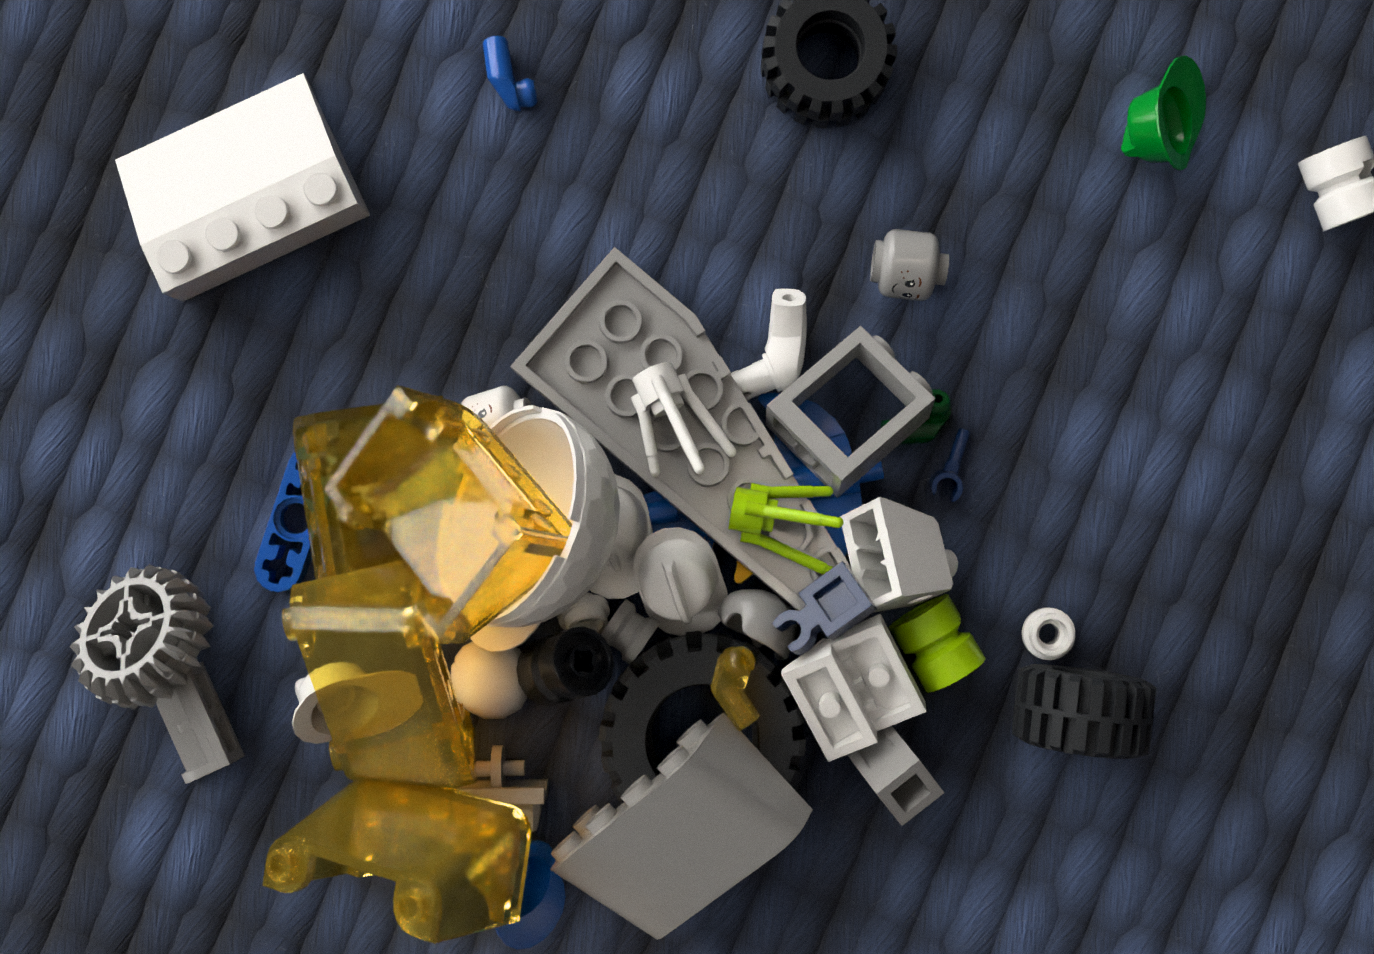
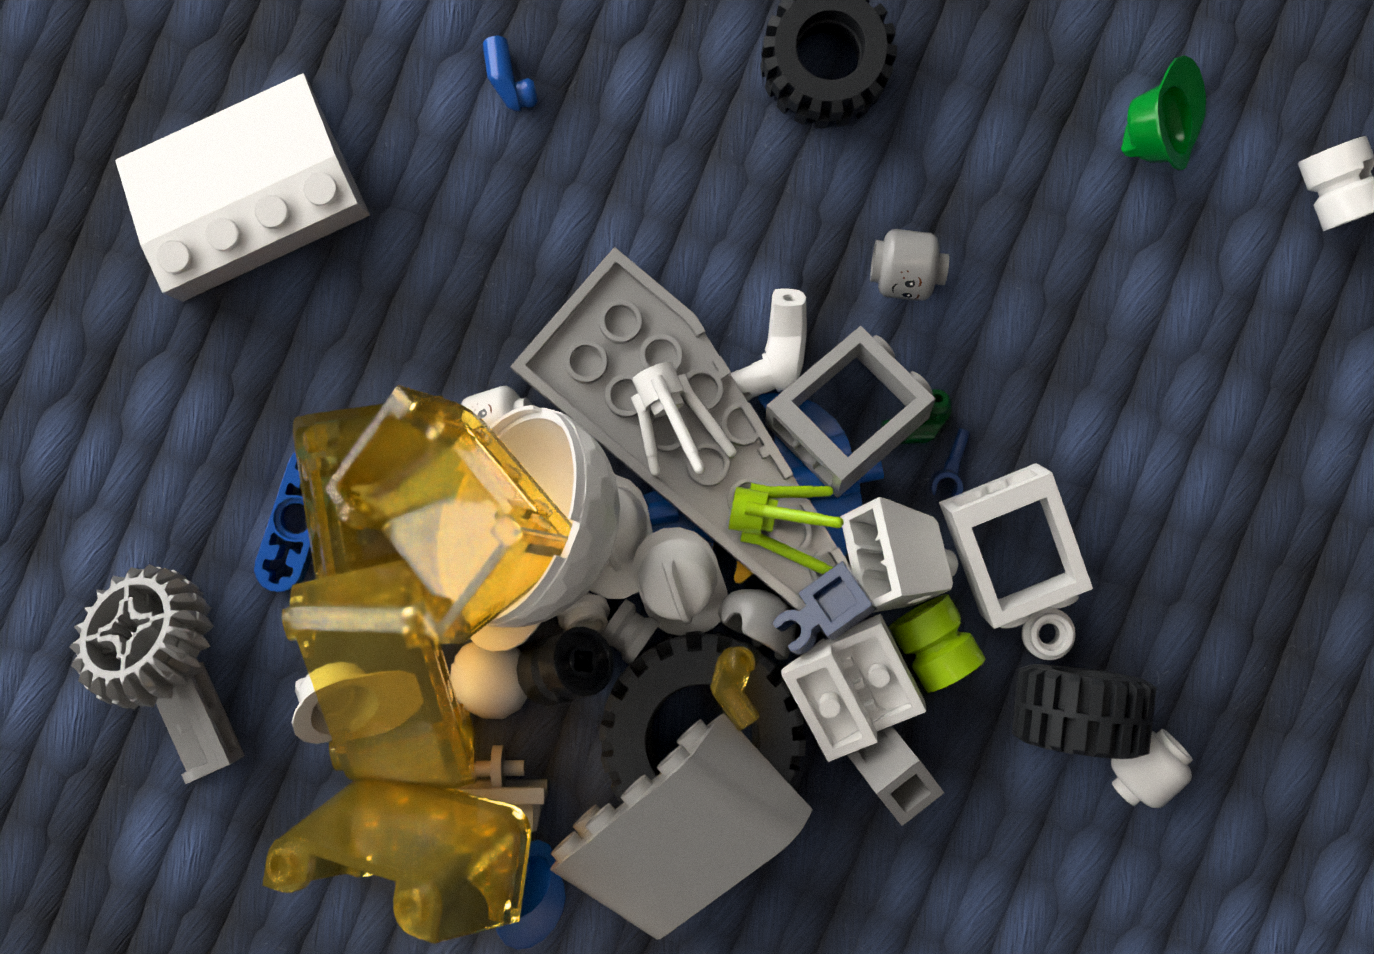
(997, 499): none -> white window
(1154, 776): none -> white head

